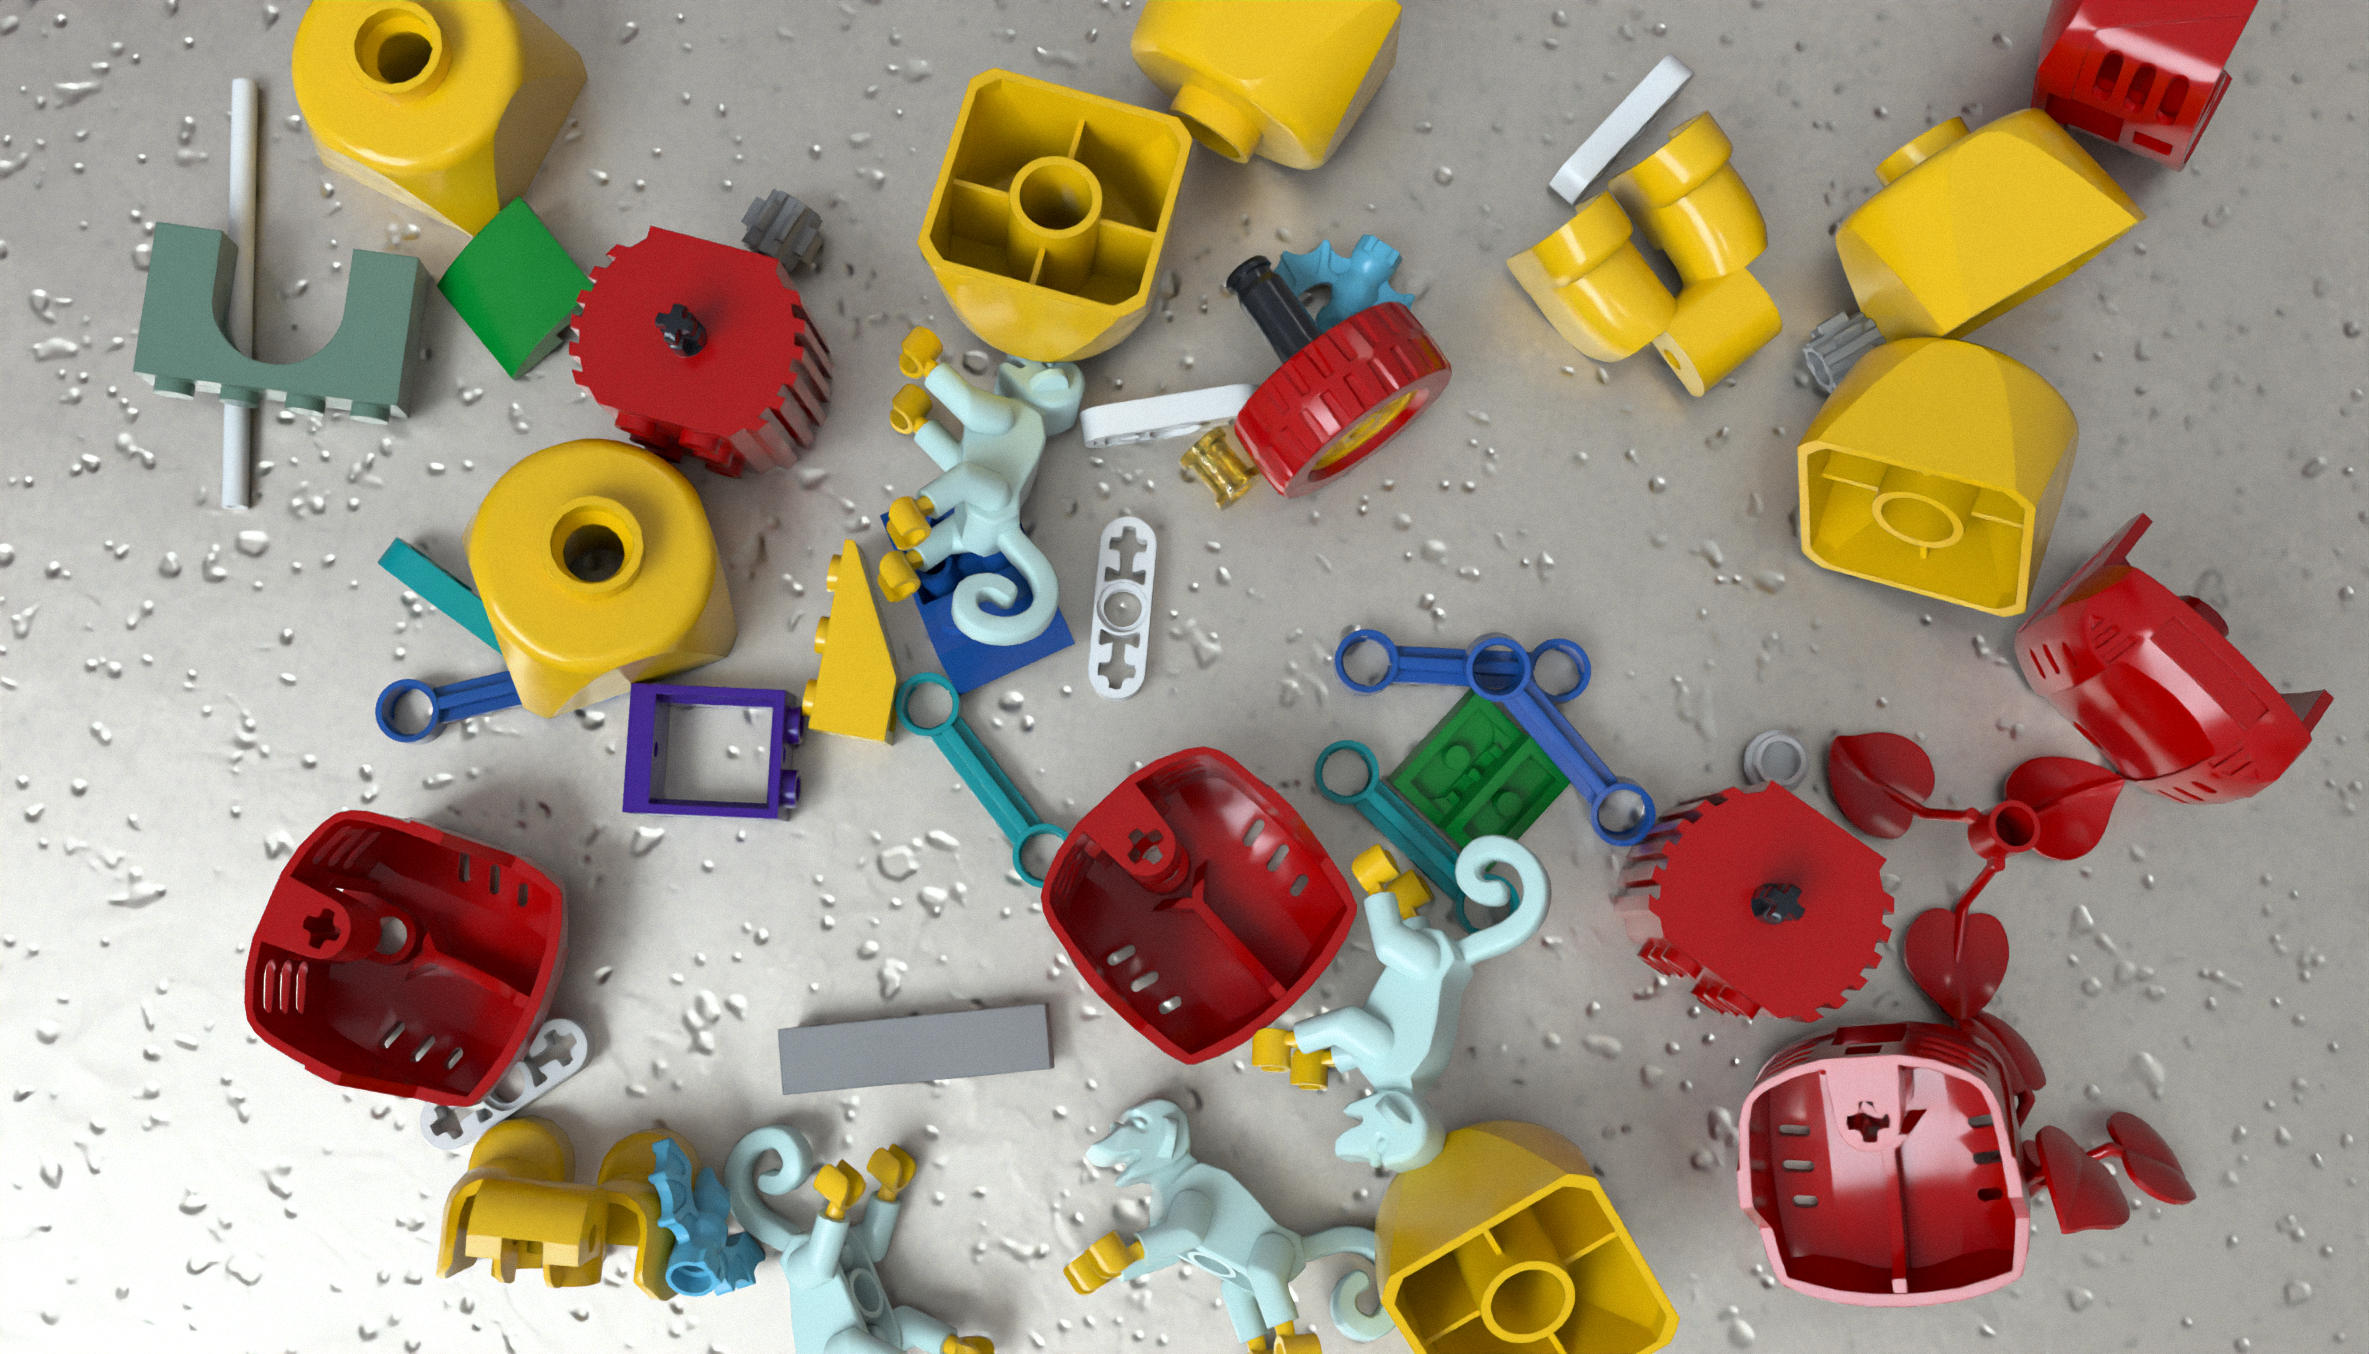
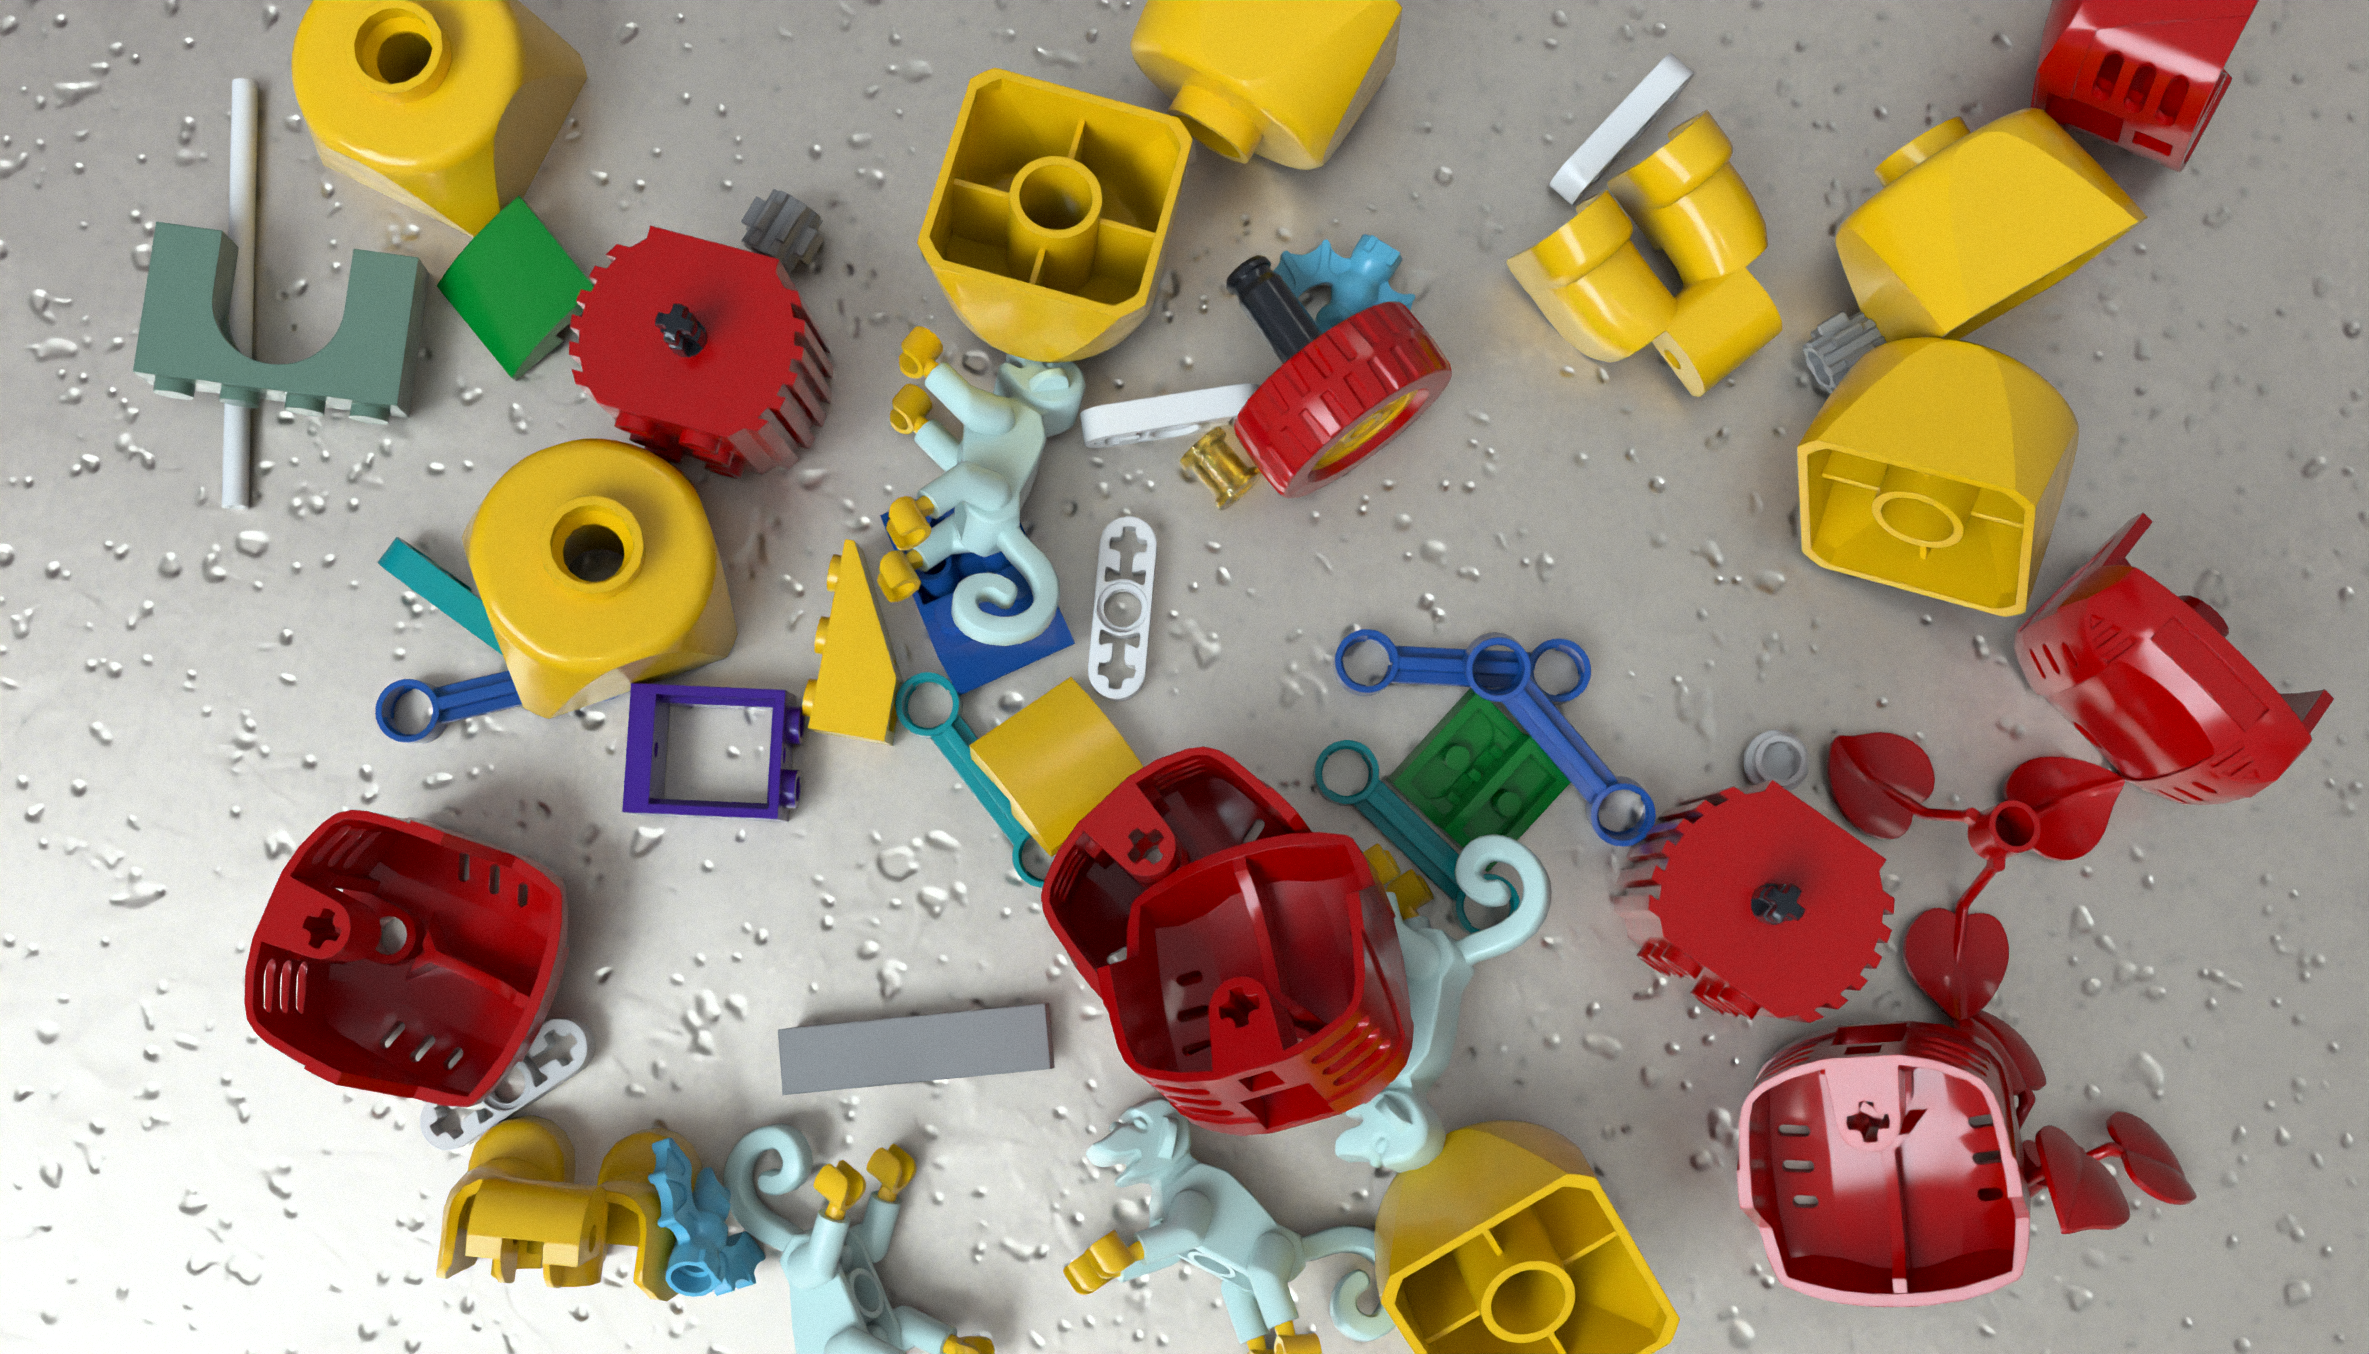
(1055, 762): none -> yellow slope
(1294, 980): none -> red piece

